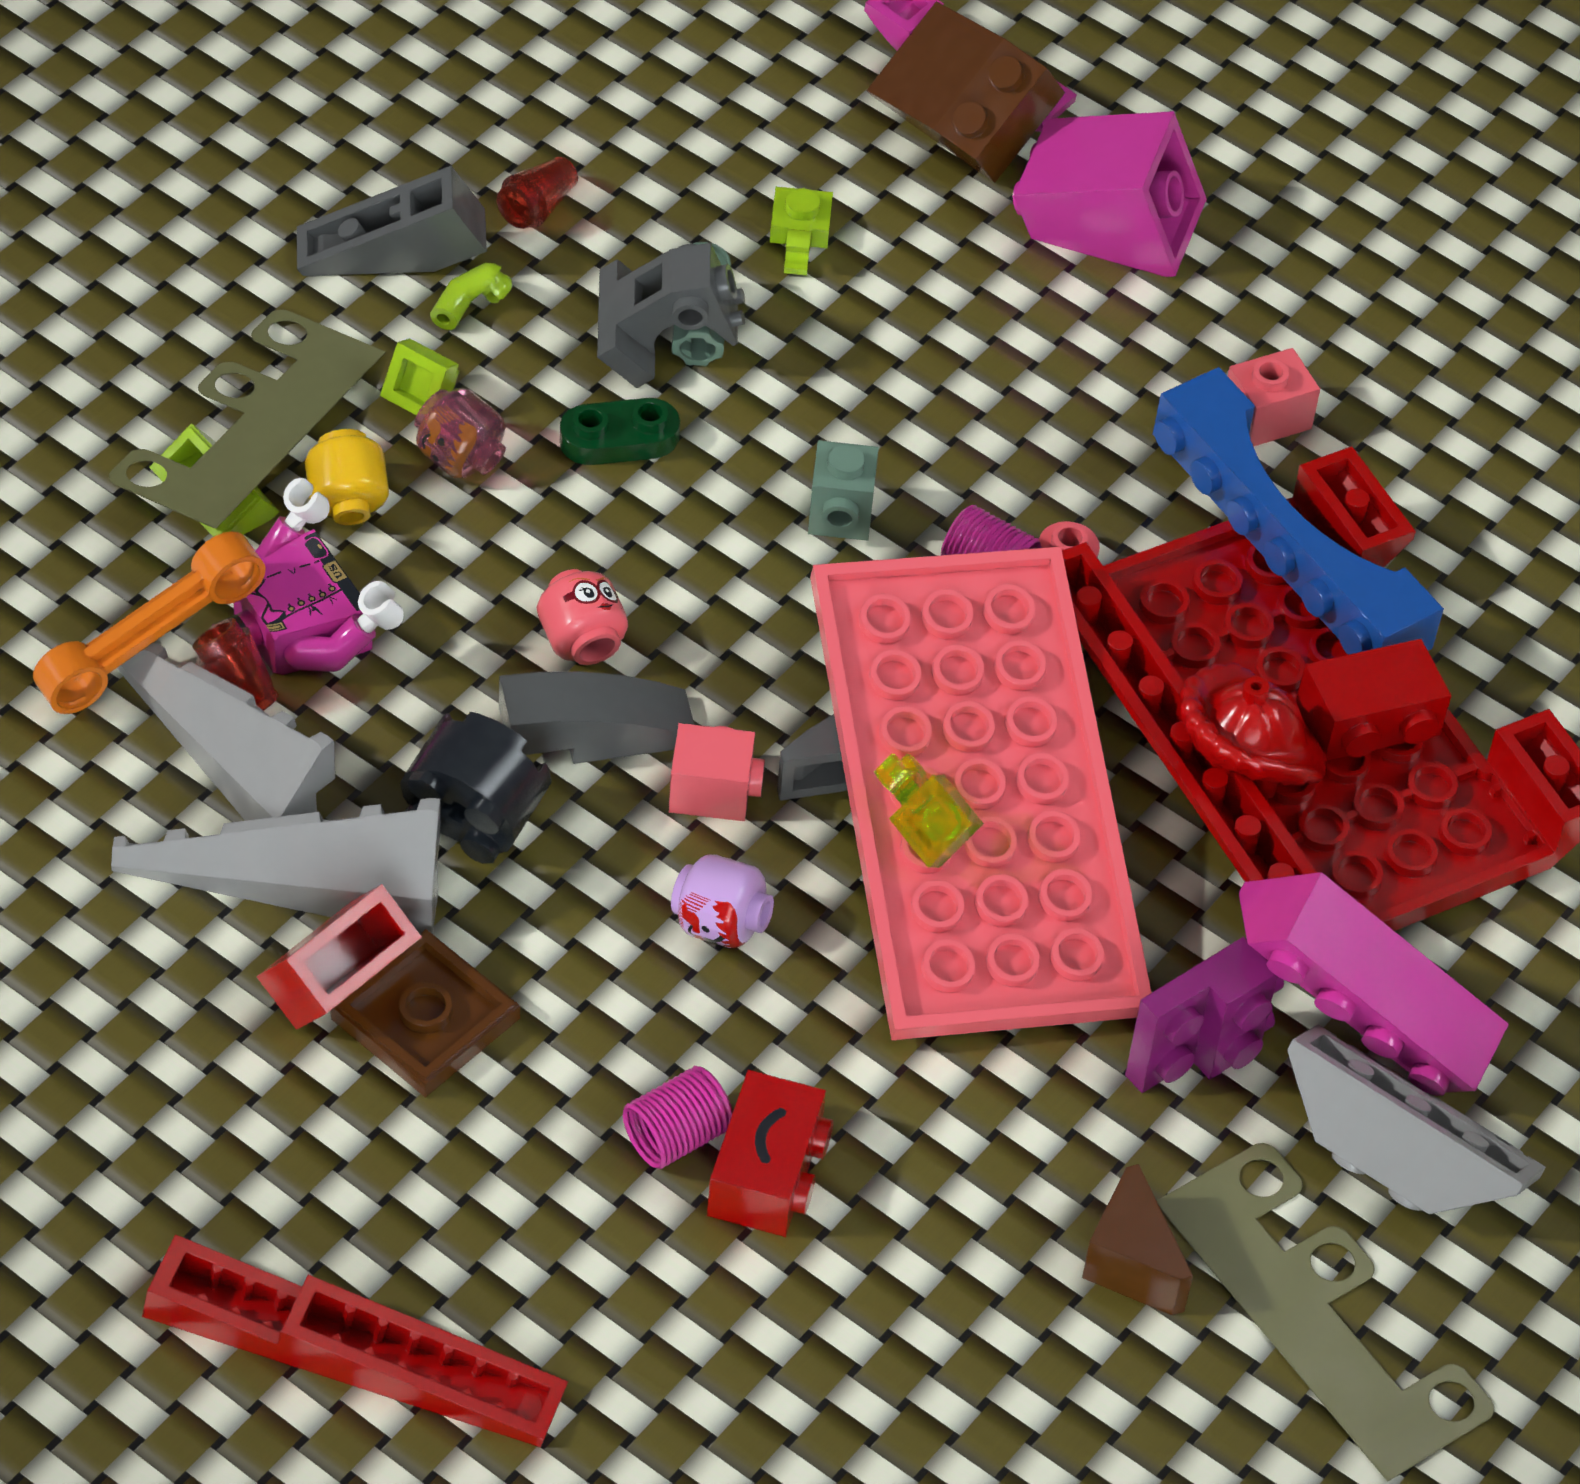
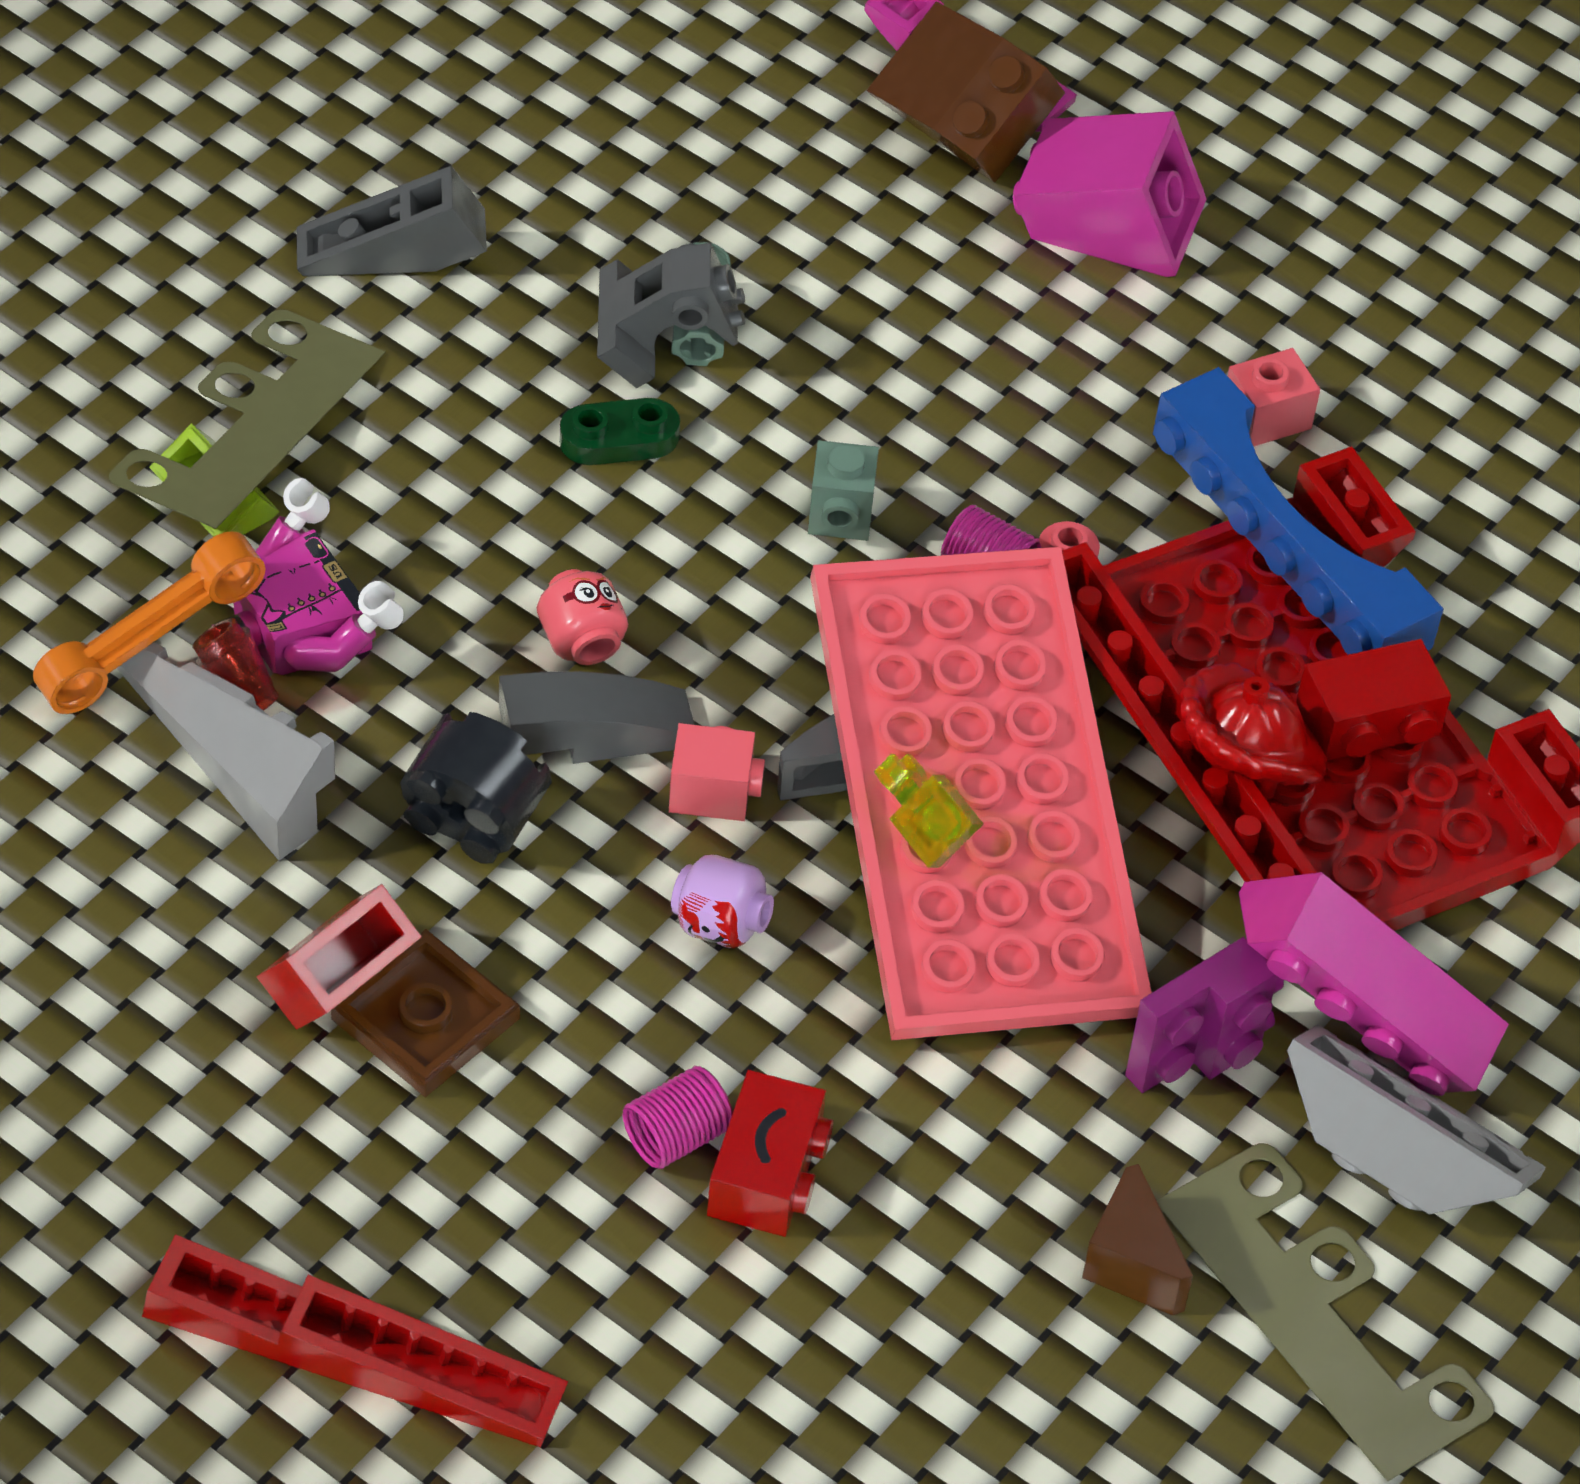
(304, 860): light grey wedge -> none
(349, 474): yellow head -> none
(417, 375): lime tile -> none
(460, 433): clear pink head -> none
(463, 289): lime arm -> none
(533, 194): clear red cone -> none
(800, 222): lime plate -> none

